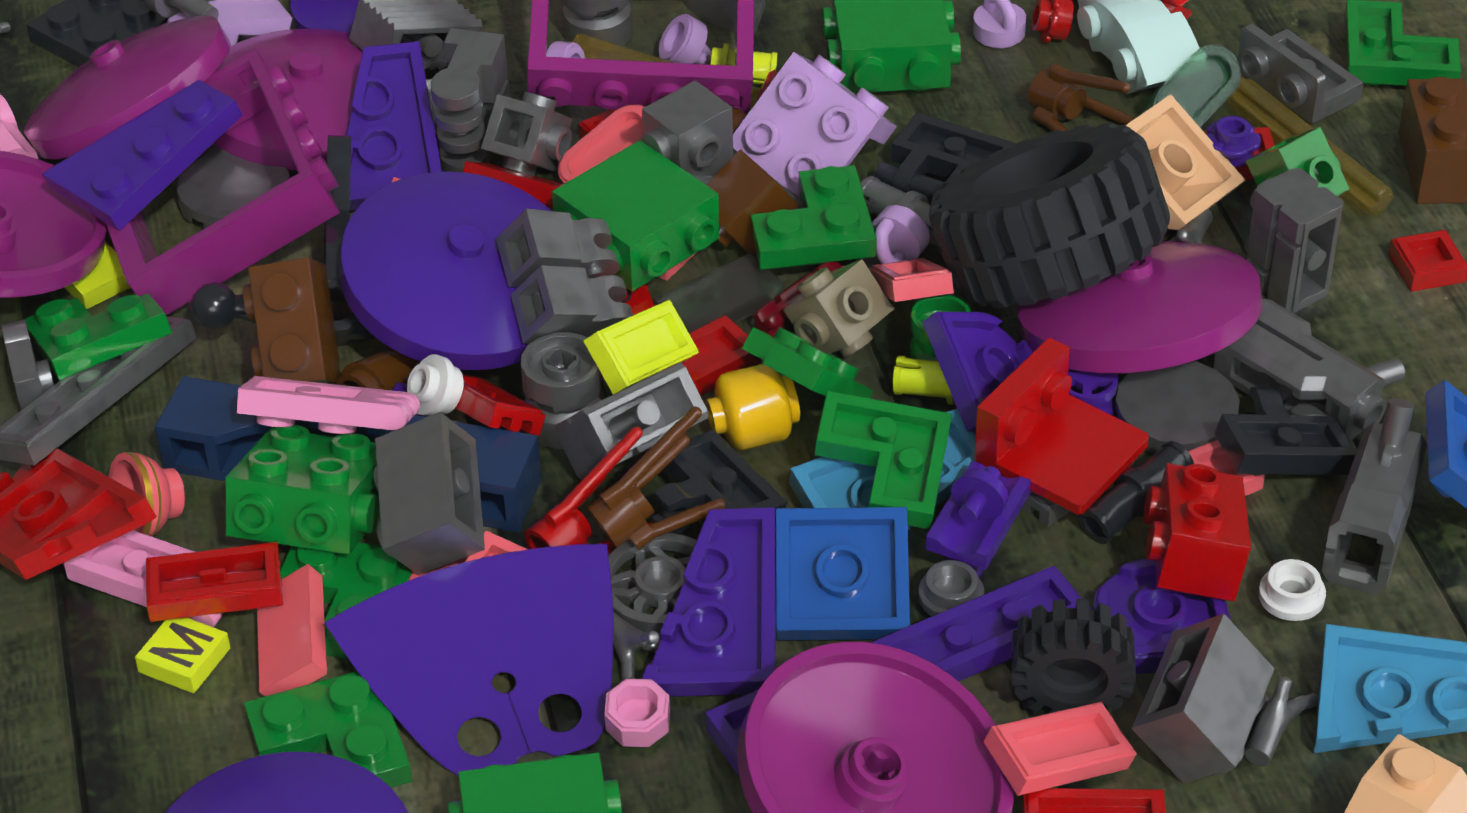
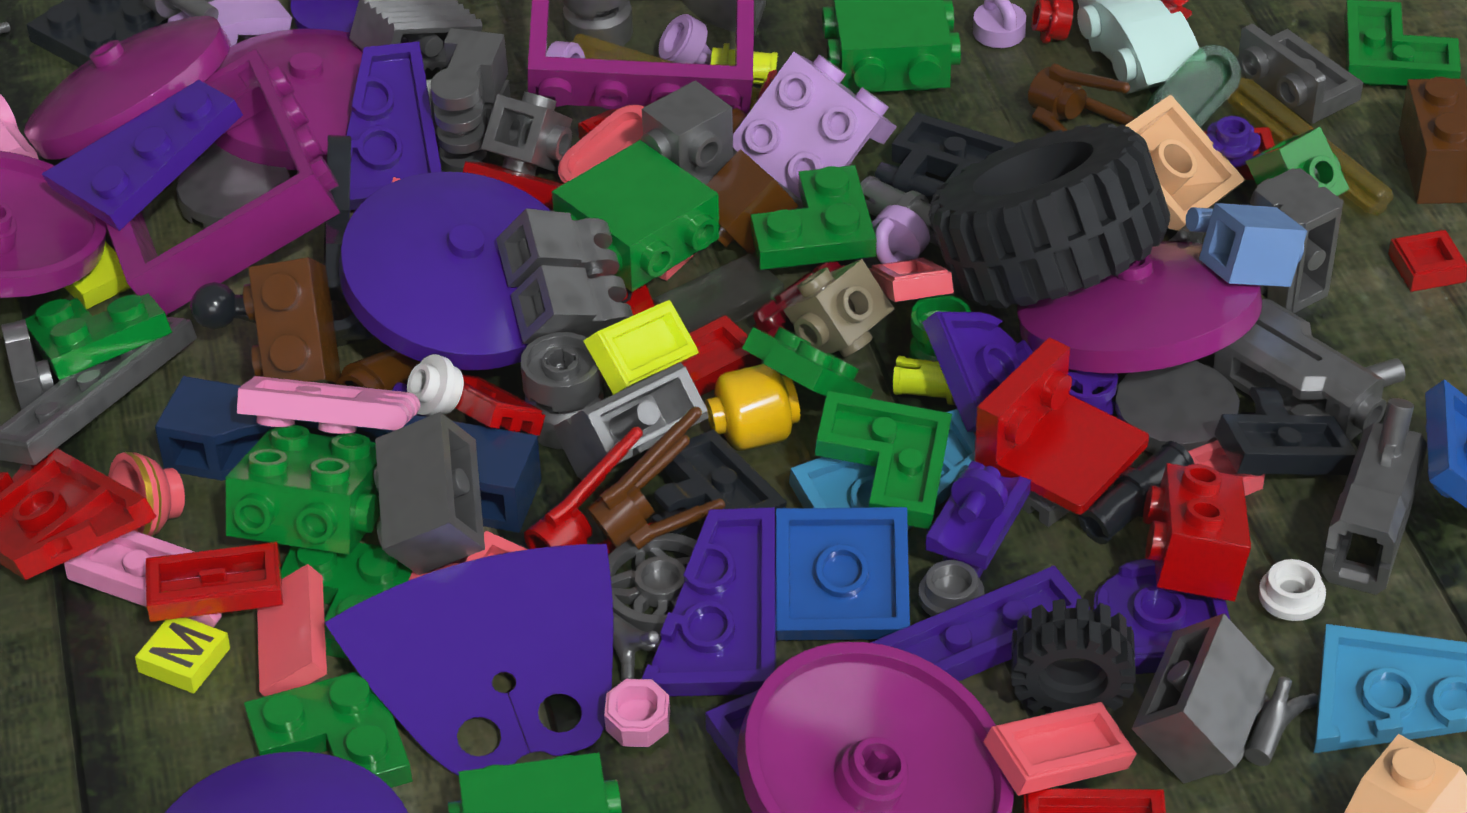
(1249, 243): none -> medium blue brick

